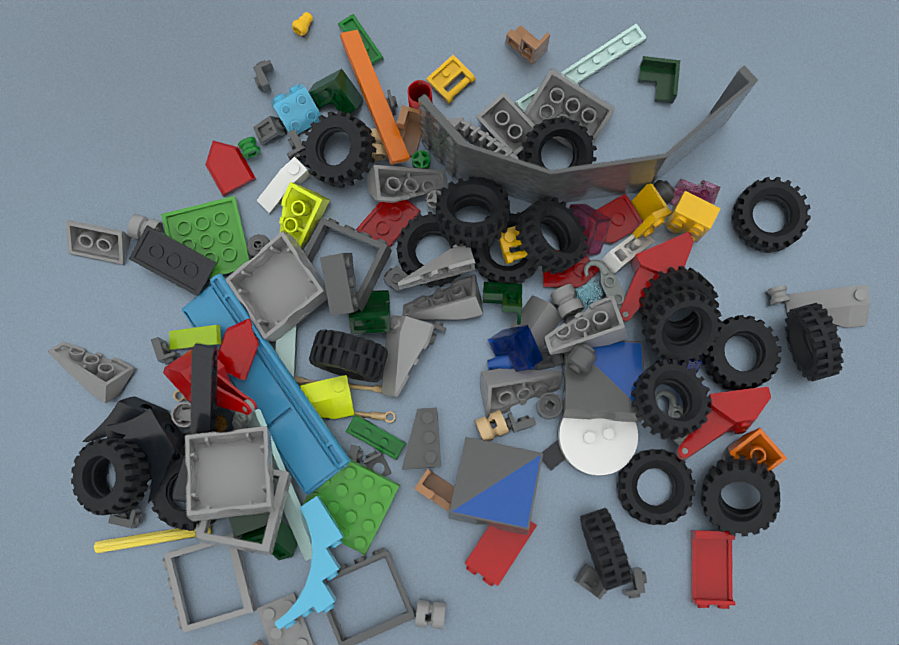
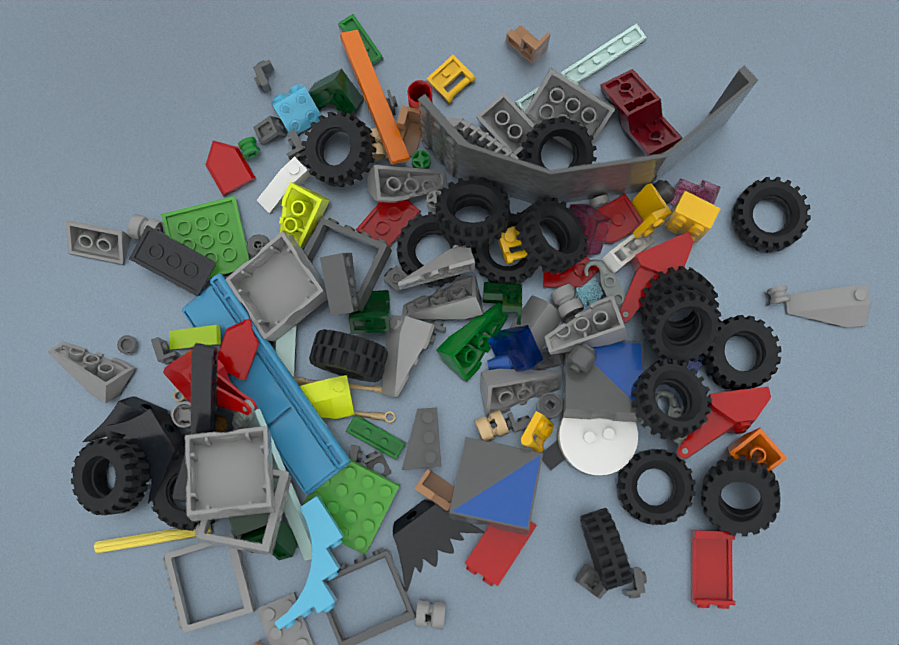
(123, 519): dark grey bracket -> none
(127, 345): none -> dark grey tile
(301, 25): yellow piece -> none
(426, 534): none -> black piece
(468, 345): none -> green wedge
(541, 428): none -> yellow plate
(599, 201): none -> light grey tile
(641, 113): none -> dark red bracket
(662, 73): dark green panel -> none
(814, 342): black tyre -> none

